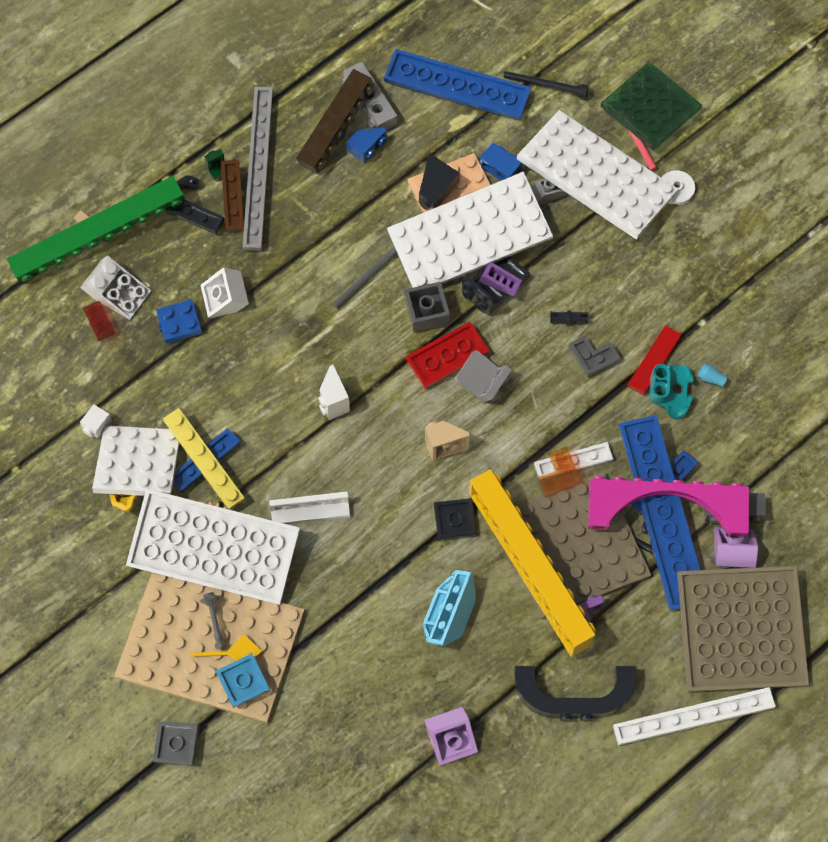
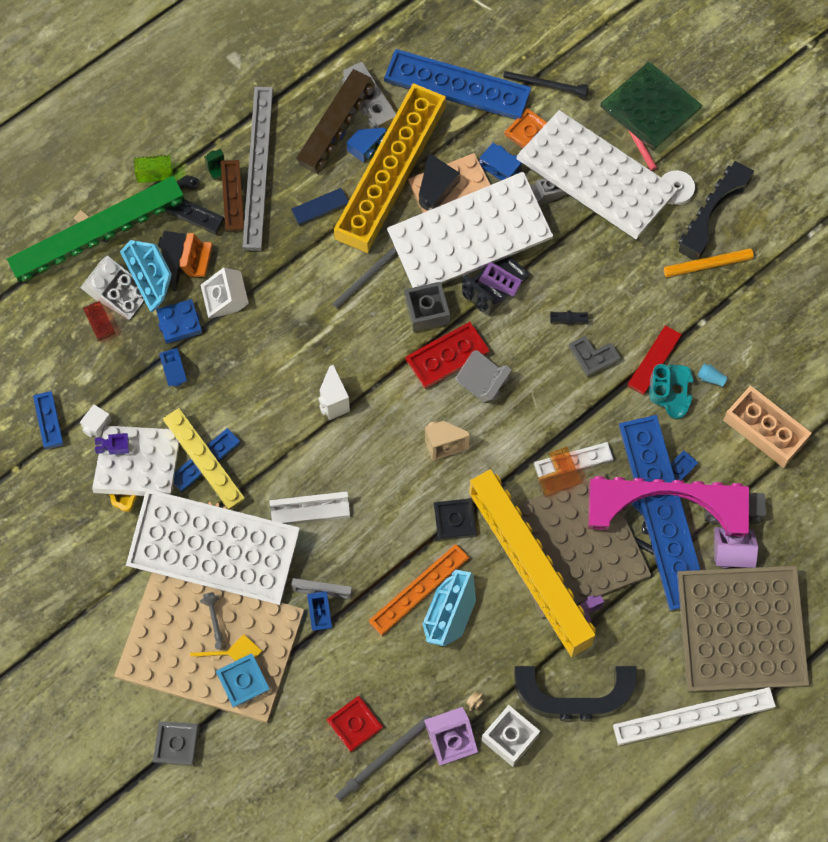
(48, 420): none -> blue plate
(115, 444): none -> dark purple plate
(148, 271): none -> medium azure wedge
(153, 168): none -> clear neon green brick
(172, 249): none -> black slope
(173, 367): none -> blue slope
(195, 256): none -> orange bracket
(319, 610): none -> blue slope
(320, 206): none -> dark blue tile
(333, 590): none -> light grey tile
(353, 784): none -> dark grey bar
(354, 724): none -> red tile
(390, 168): none -> yellow brick
(418, 590): none -> orange tile
(475, 701): none -> tan plate
(510, 735): none -> white brick
(525, 129): none -> orange tile
(709, 262): none -> light orange axle
(734, 183): none -> black arch
(767, 426): none -> light nougat brick

